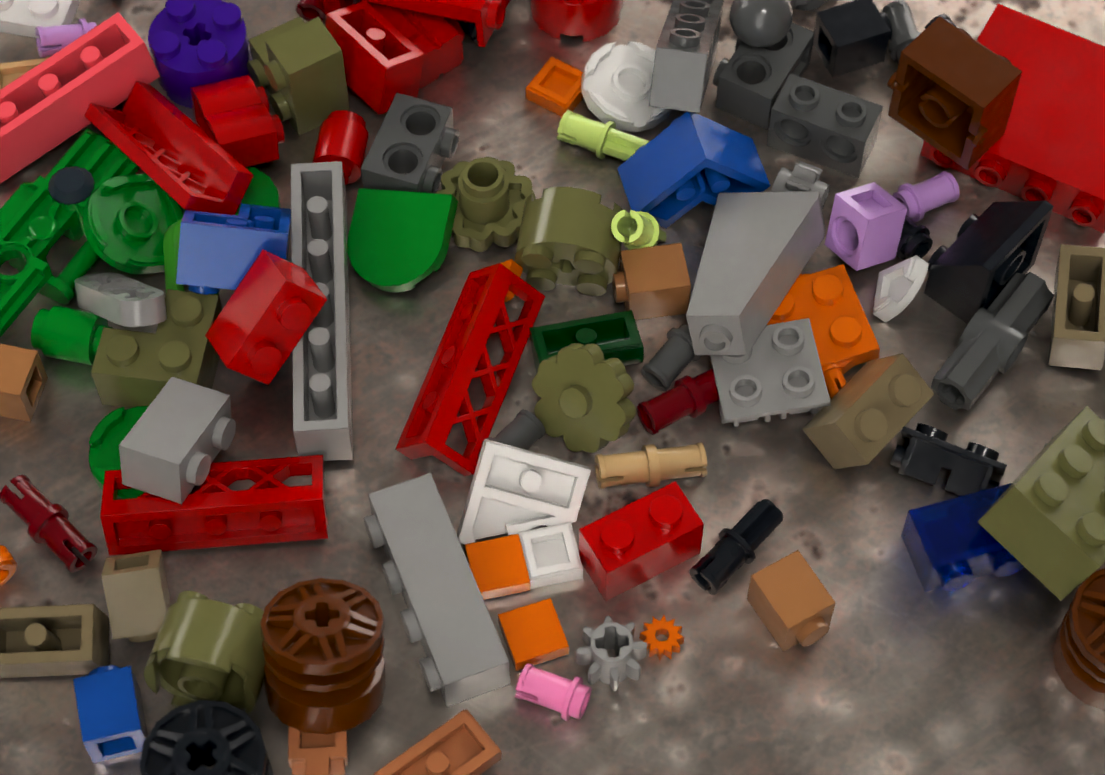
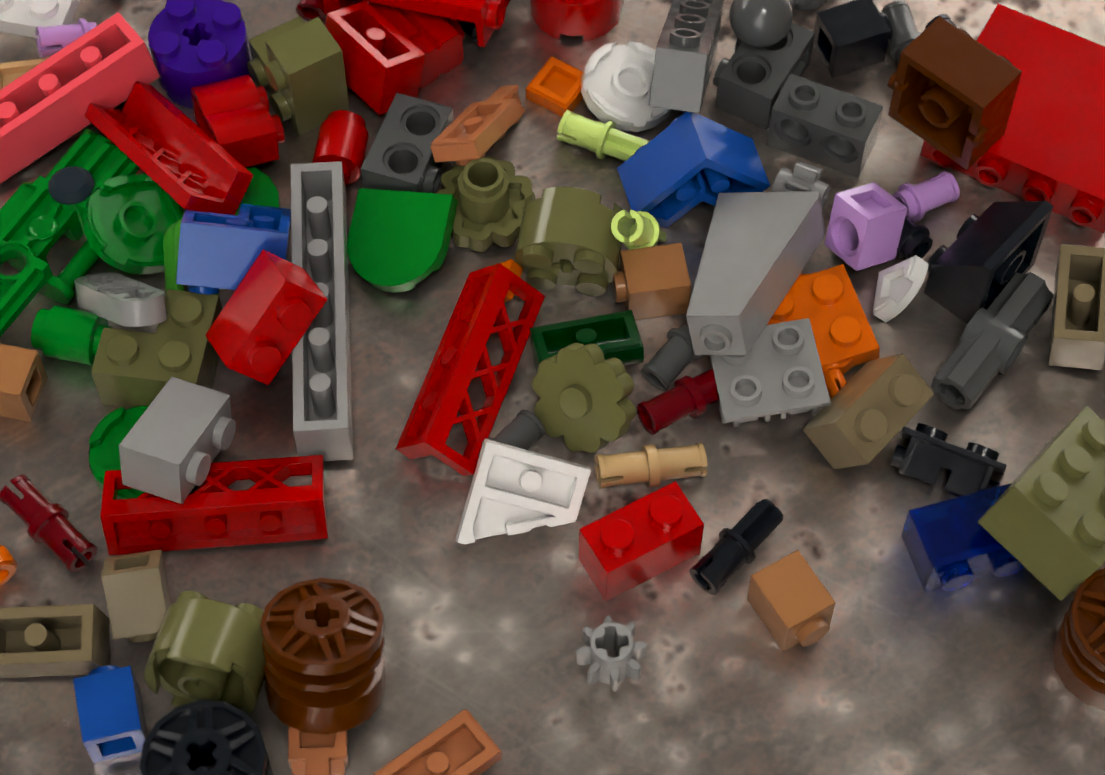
(438, 591): light grey brick -> none
(478, 127): none -> nougat hinge
(498, 566): orange tile -> none
(533, 634): orange tile -> none
(551, 555): white tile -> none
(553, 692): bright pink pin -> none
(665, 628): orange piece -> none

